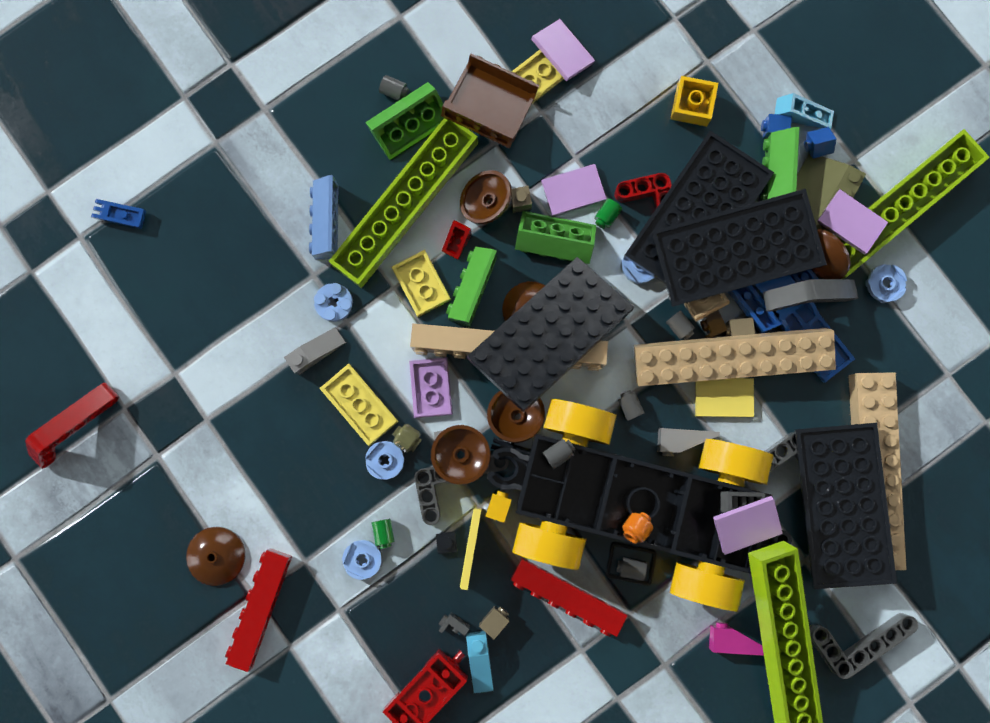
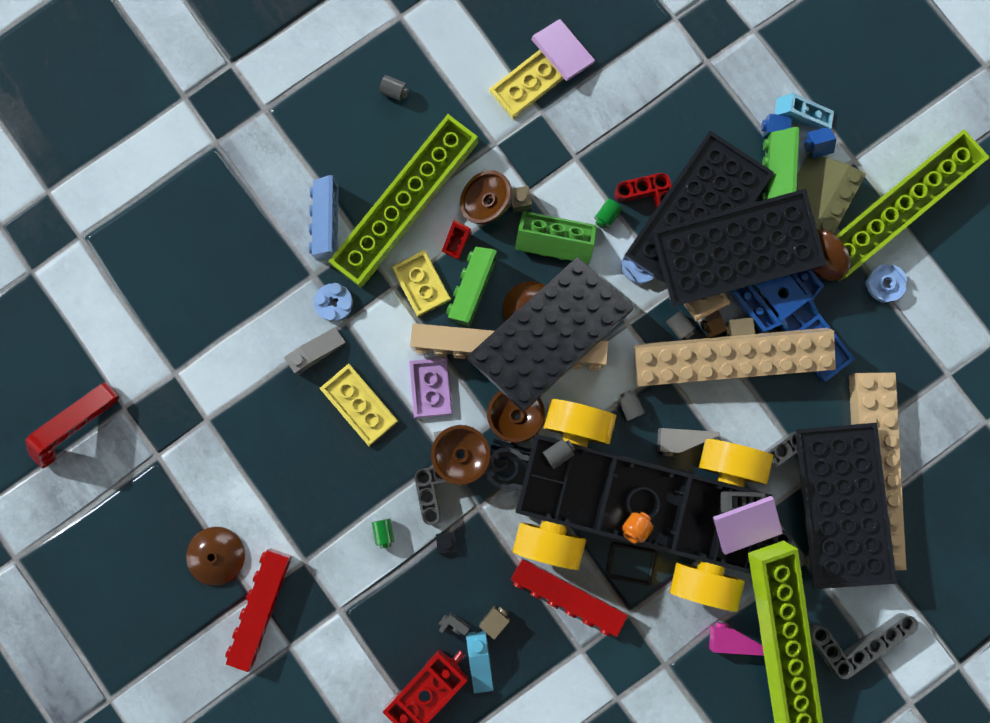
(119, 214): blue hinge -> none
(352, 565): light blue plate -> none
(384, 471): light blue plate -> none
(406, 438): olive head -> none
(407, 120): bright green slope -> none
(470, 548): light yellow tile -> none
(490, 100): panel -> none
(498, 506): yellow brick -> none
(573, 190): lavender tile -> none
(632, 568): dark grey brick -> none
(694, 101): yellow brick -> none
(725, 398): light yellow tile -> none
(810, 292): dark grey beam -> none
(852, 222): lavender tile -> none

